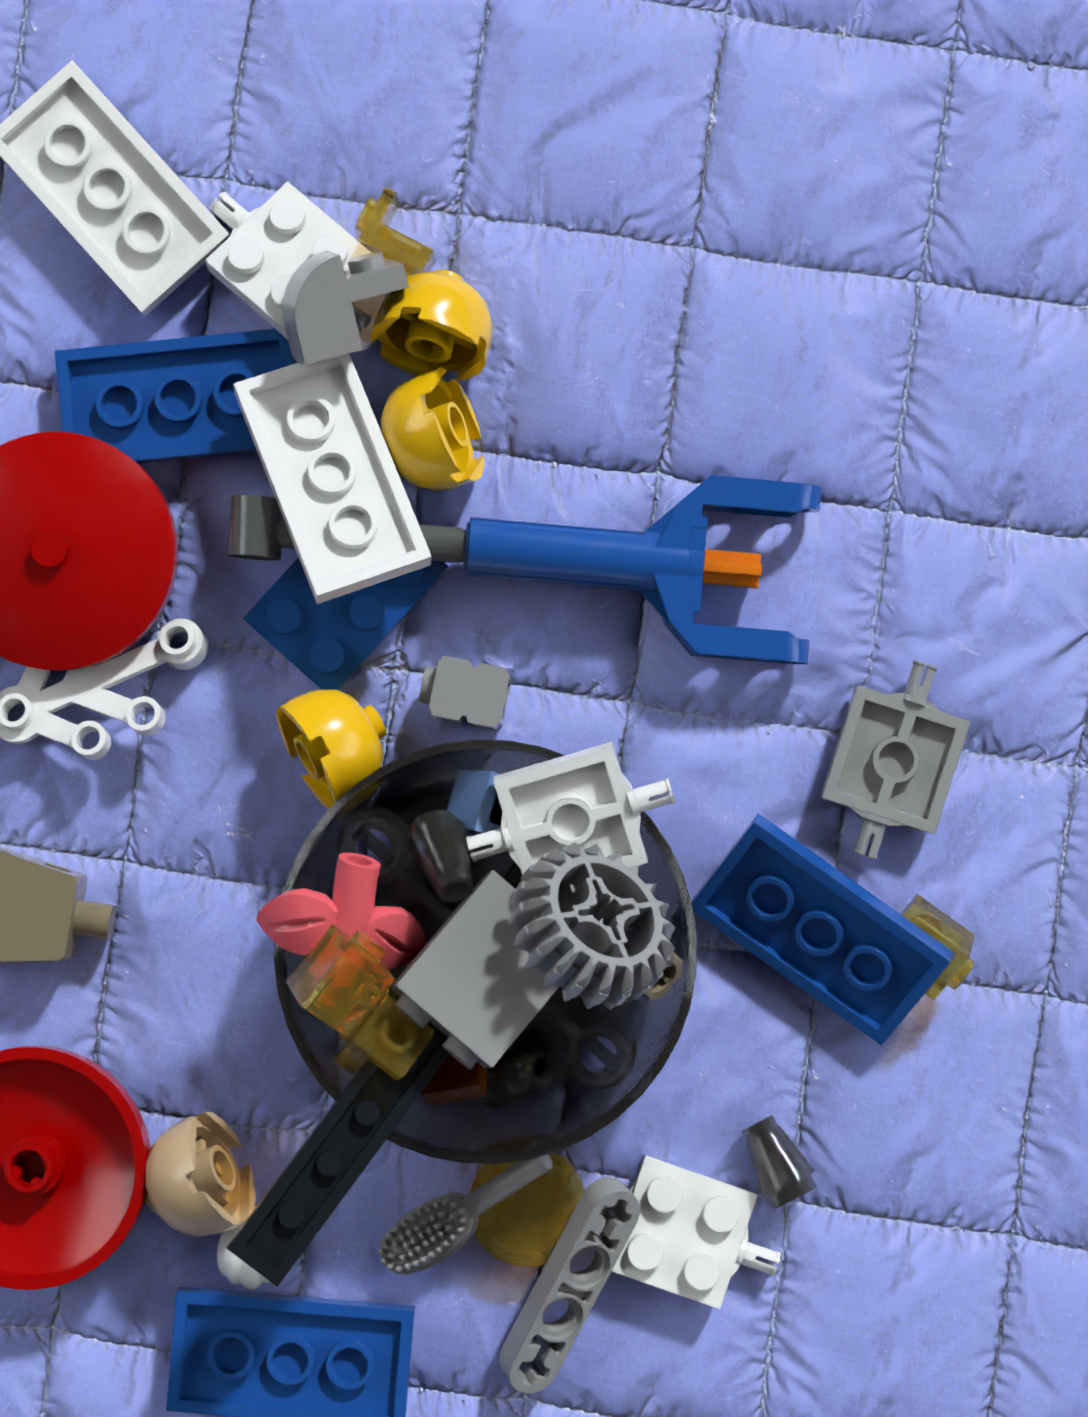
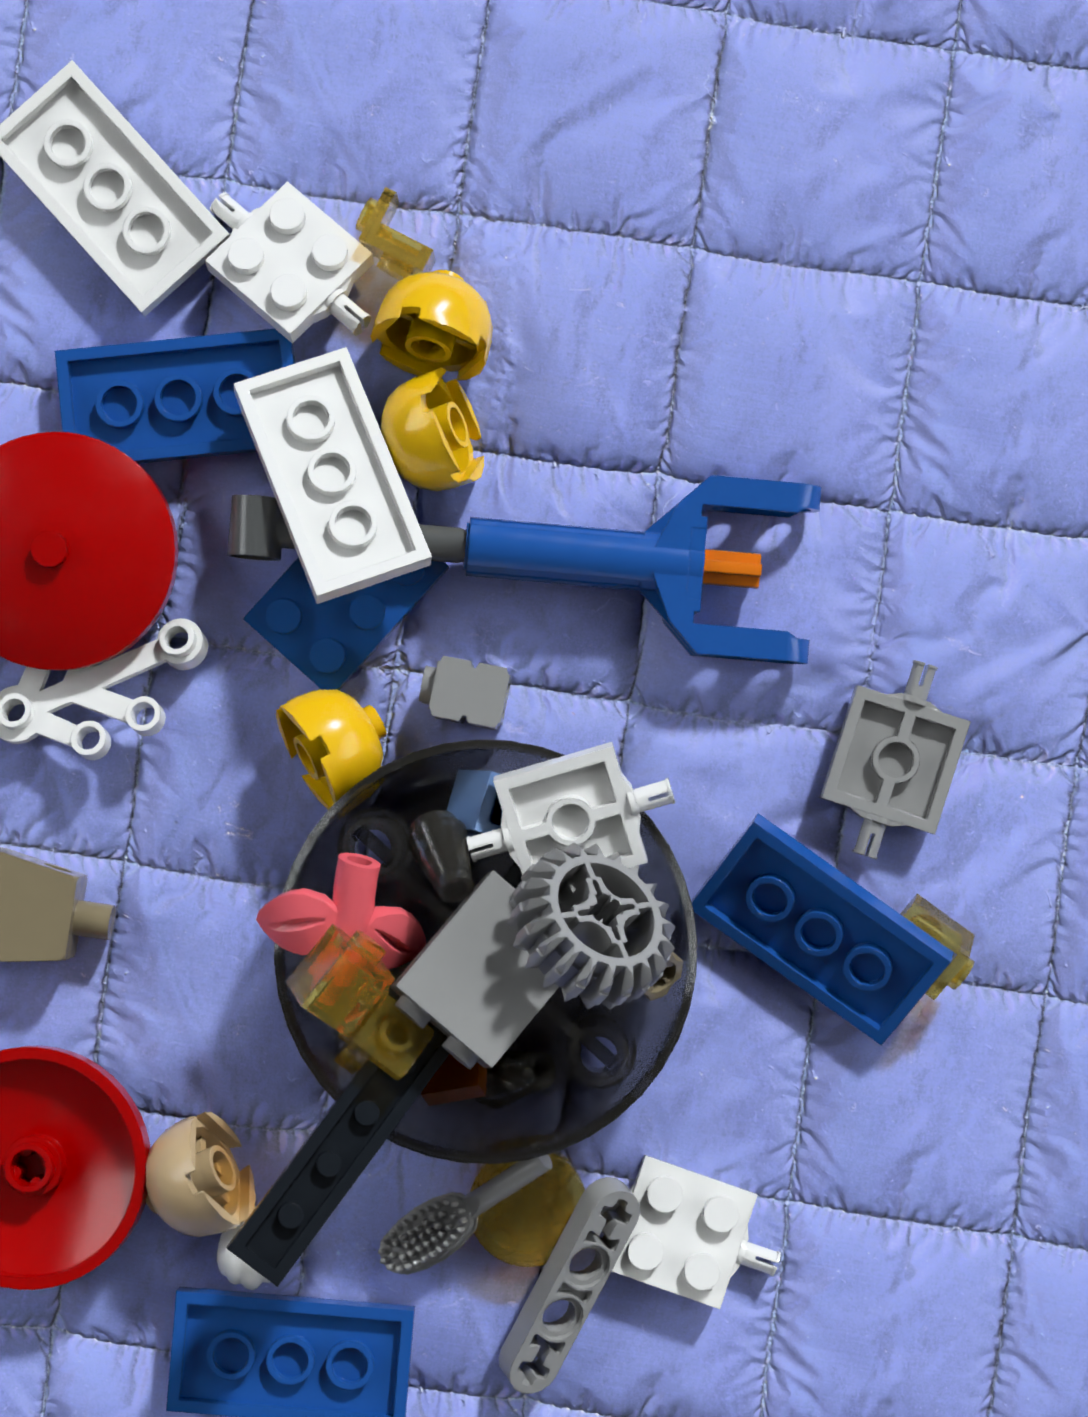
(320, 300): light grey brick -> none
(777, 1163): clear smoke cone -> none

